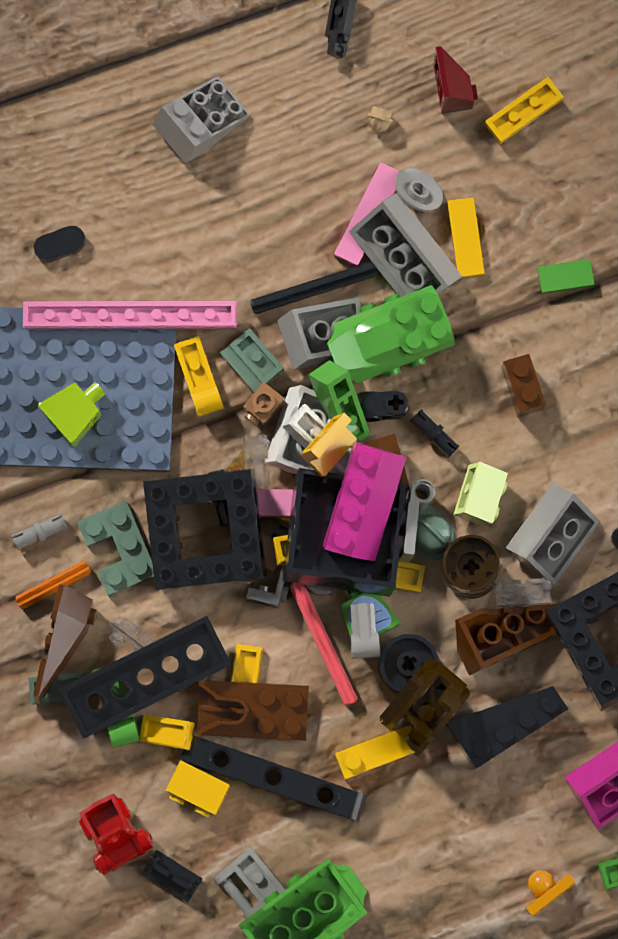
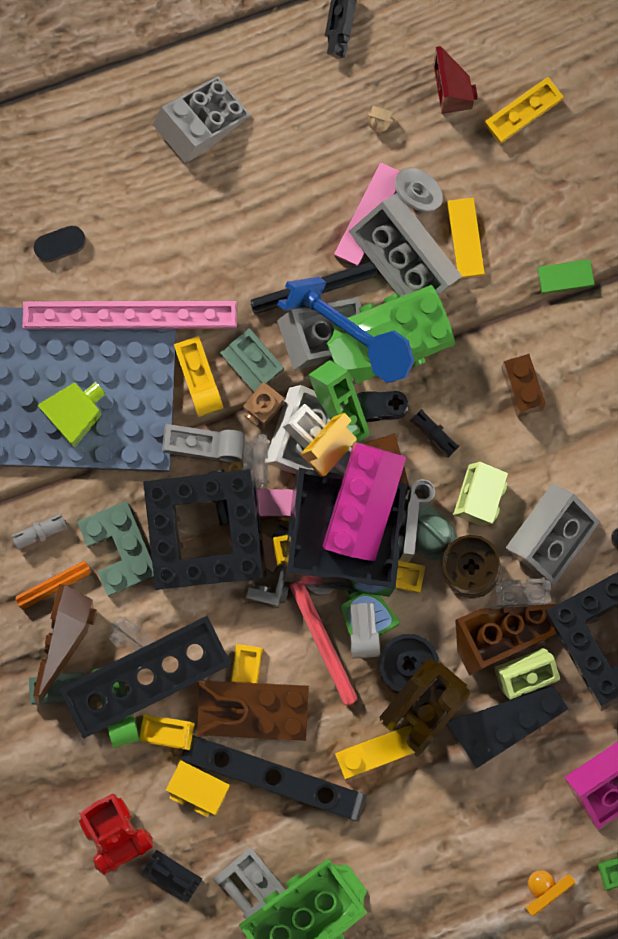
(203, 444): none -> light grey plate
(388, 352): none -> blue piece
(527, 673): none -> yellowish green brick

